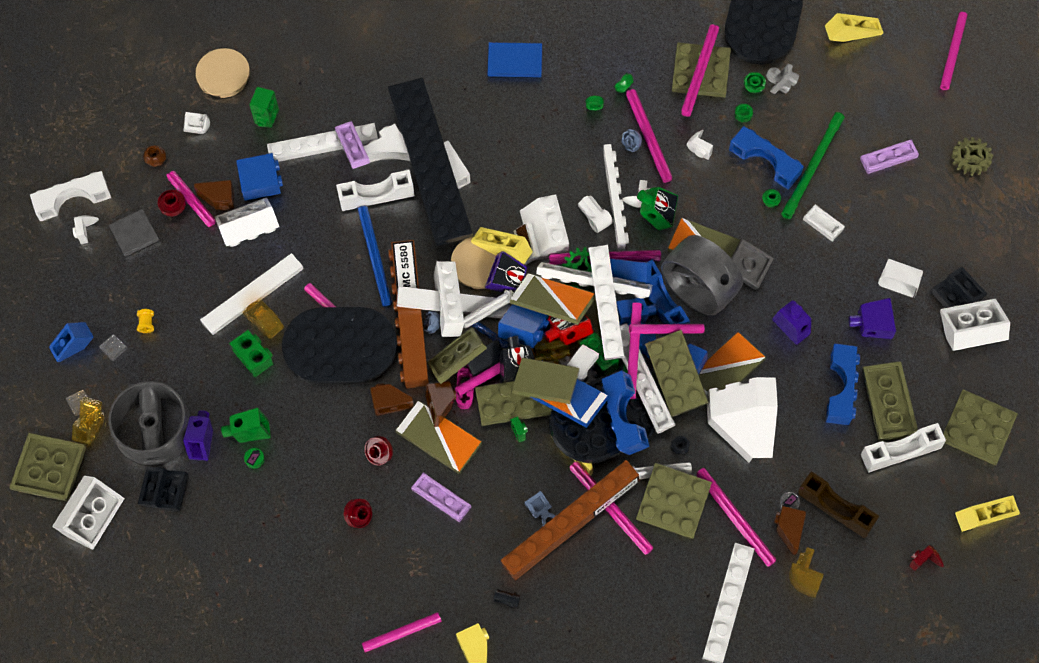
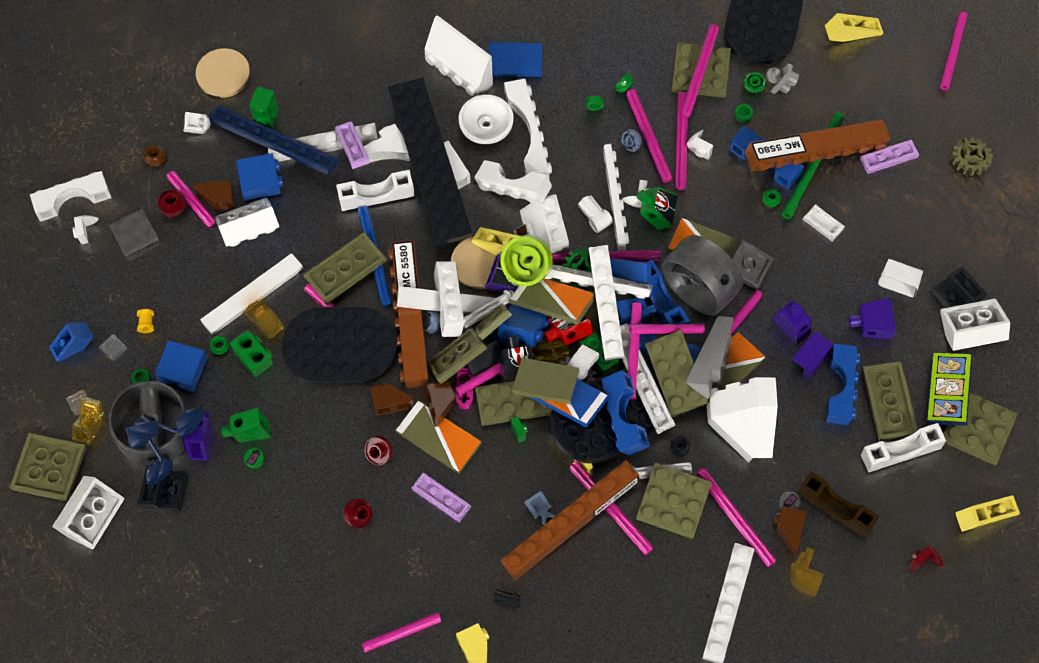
(141, 375): none -> green tile
(145, 429): none -> dark blue plant
(180, 366): none -> blue brick
(219, 340): none -> green plate
(273, 140): none -> dark blue tile
(345, 267): none -> olive tile
(459, 58): none -> white slope
(483, 111): none -> white dish
(492, 321): none -> olive tile
(518, 98): none -> white arch
(531, 187): none -> white arch
(539, 265): none -> lime piece
(681, 145): none -> dark pink axle
(712, 357): none -> light grey wedge
(745, 309): none -> dark pink piece
(813, 353): none -> dark purple panel
(817, 145): none -> dark orange brick
(949, 388): none -> tile

